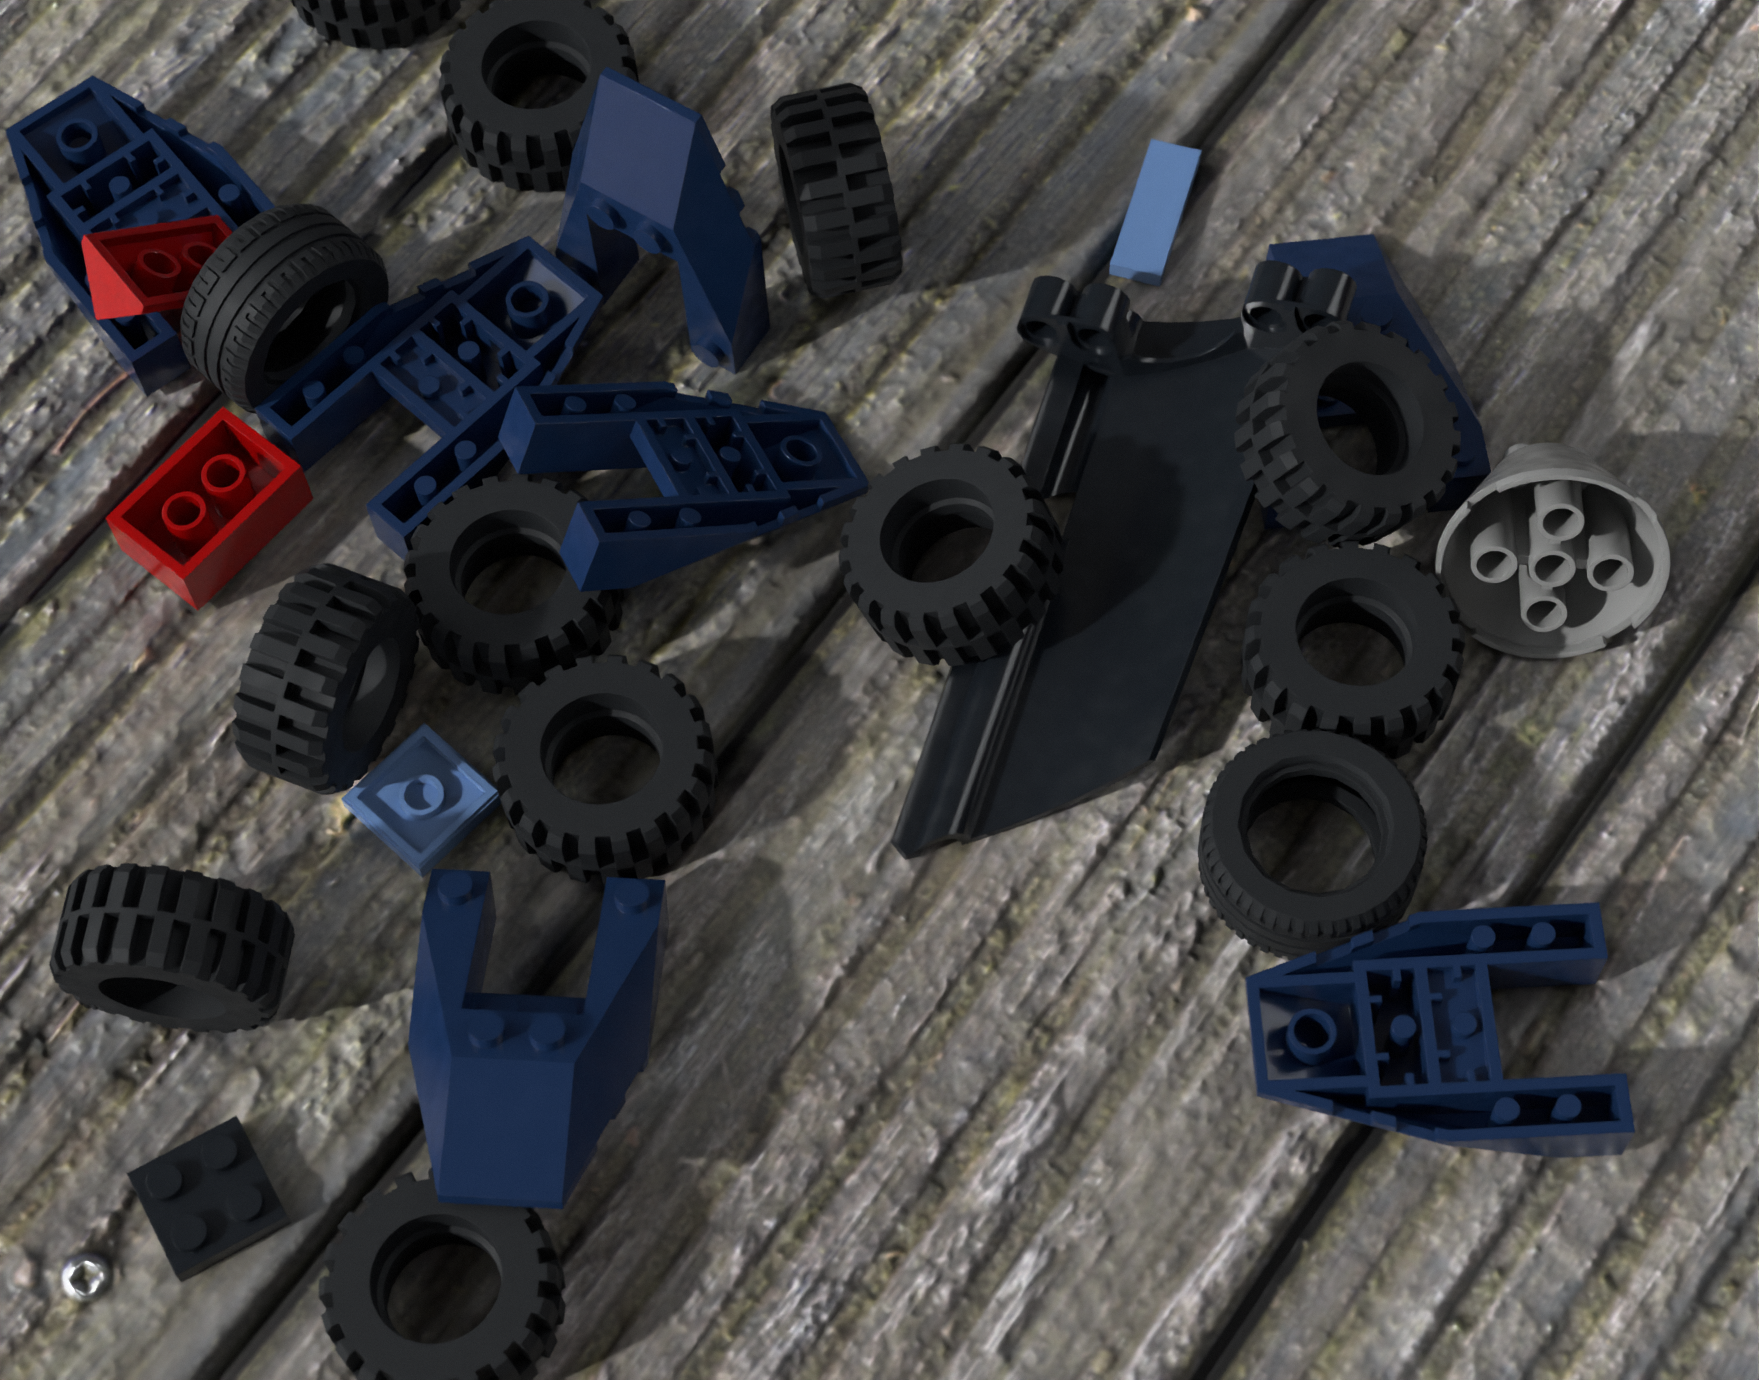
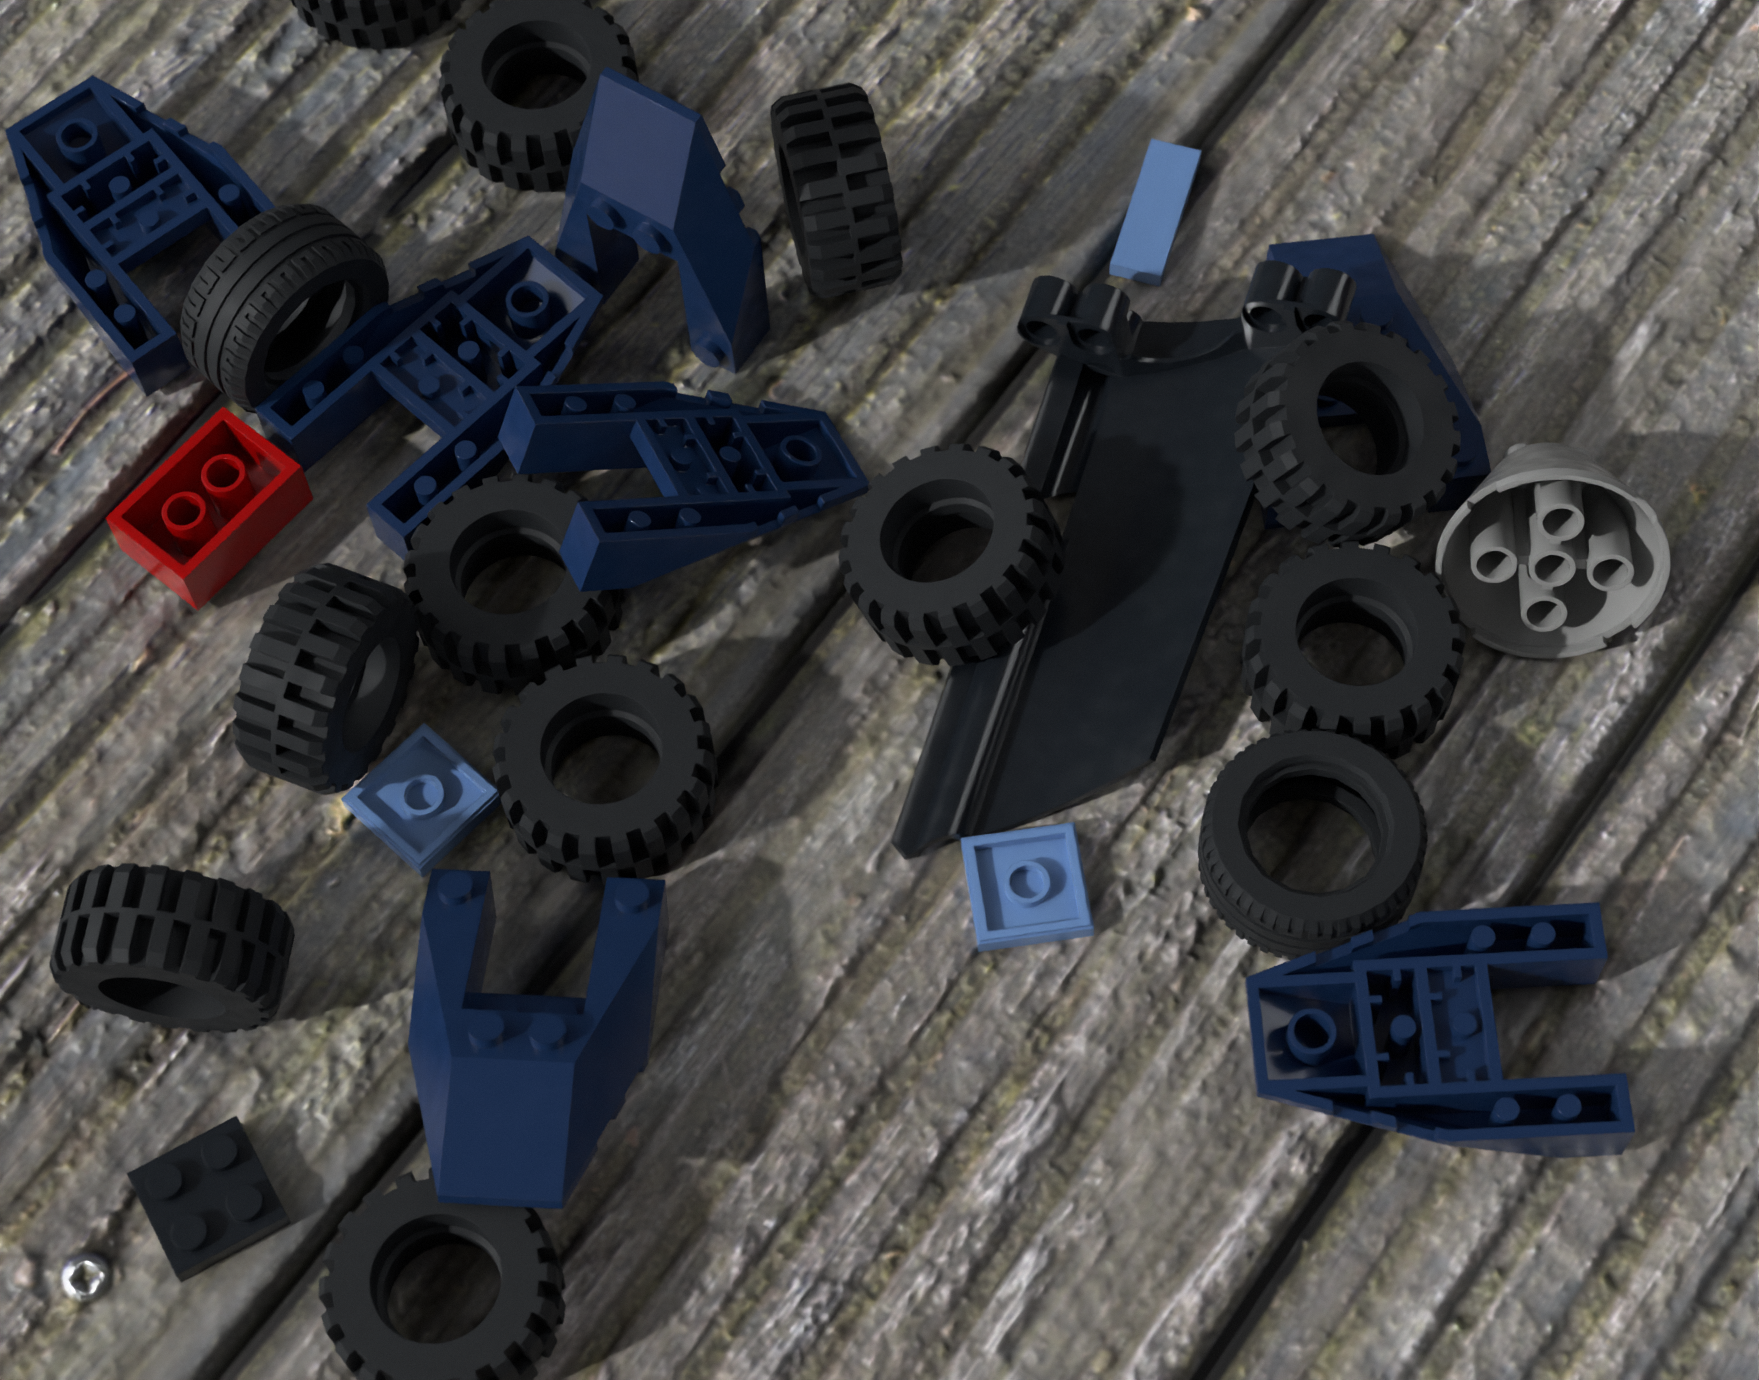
(149, 264): red slope -> none
(1027, 887): none -> medium blue tile

